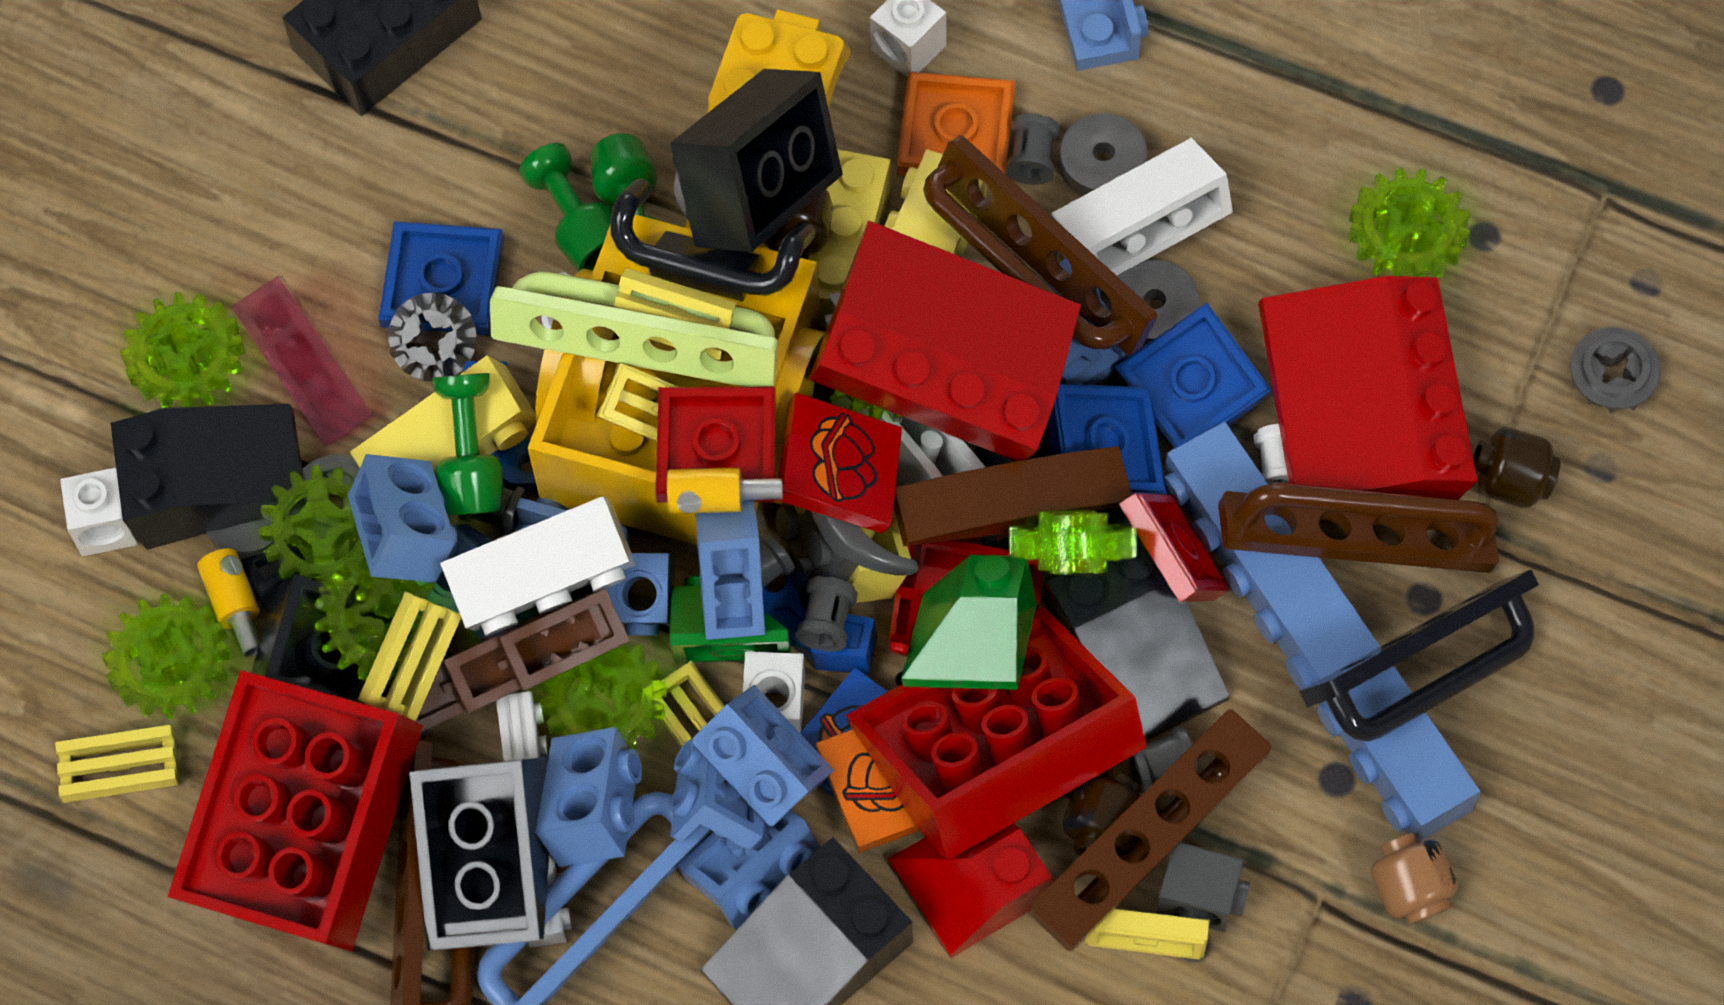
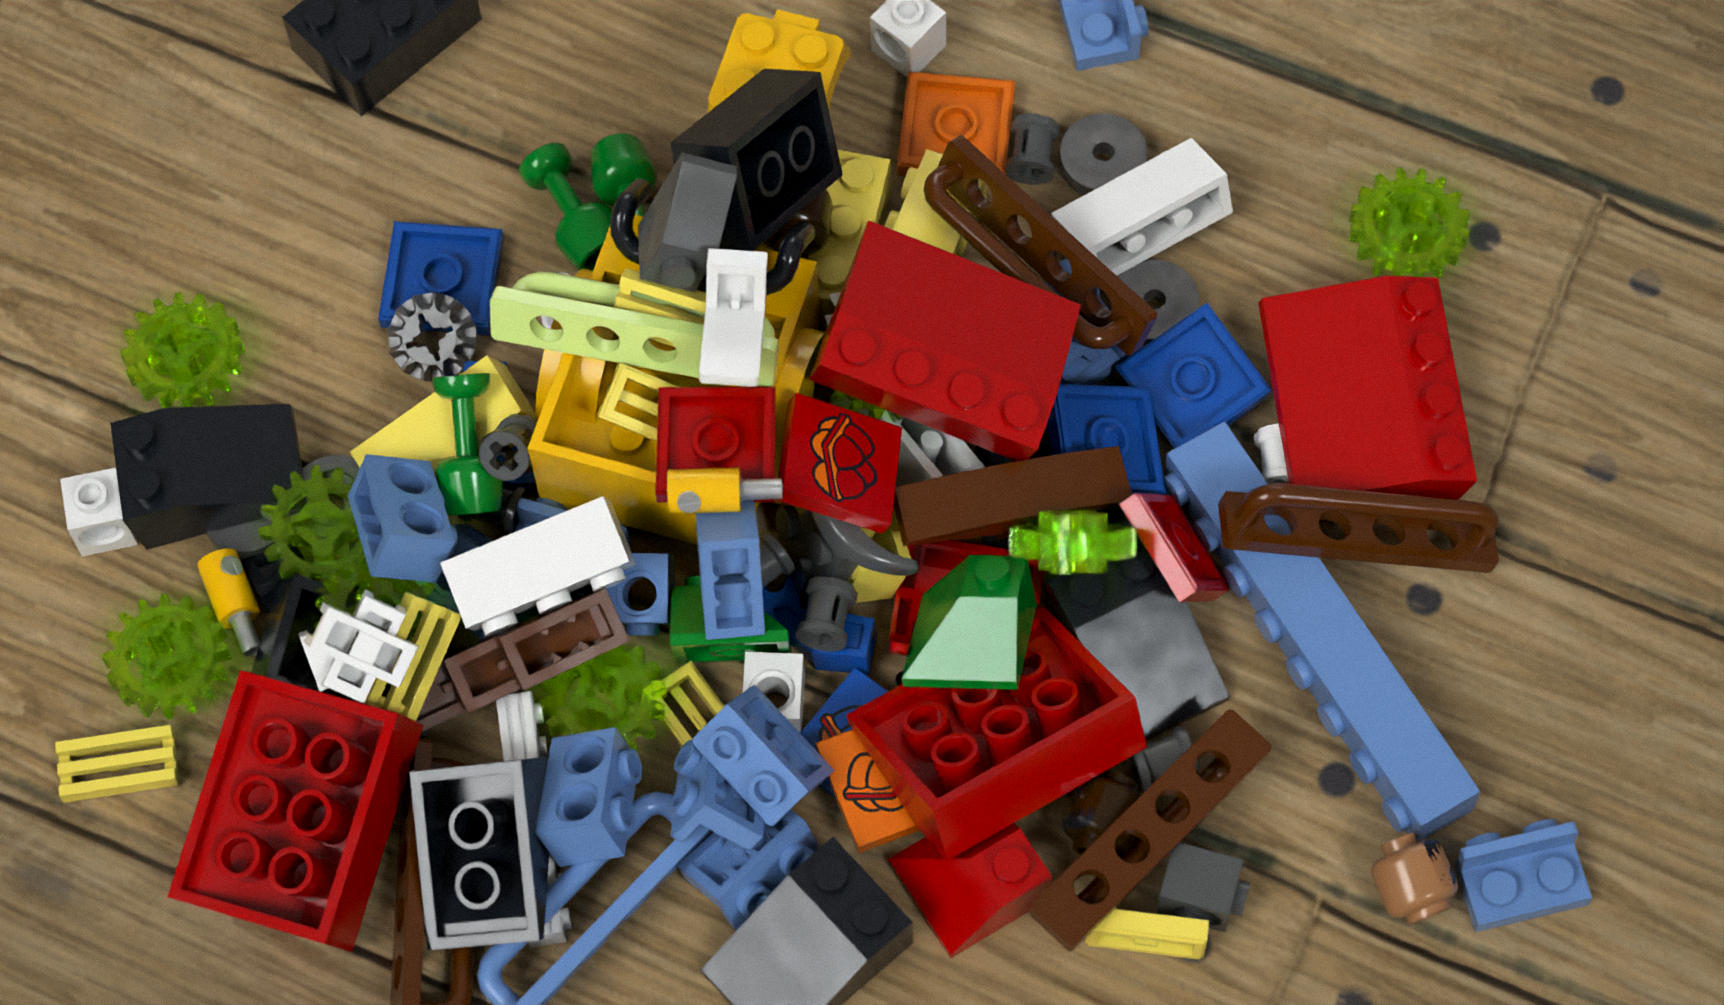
(302, 359): clear pink slope -> none
(370, 654): none -> white piece
(497, 442): none -> dark grey bush
(685, 222): none -> dark grey slope
(733, 317): none -> white bracket
(1336, 685): black piece -> none
(1516, 467): dark brown head -> none
(1522, 875): none -> medium blue bracket
(1608, 347): flat silver gear -> none

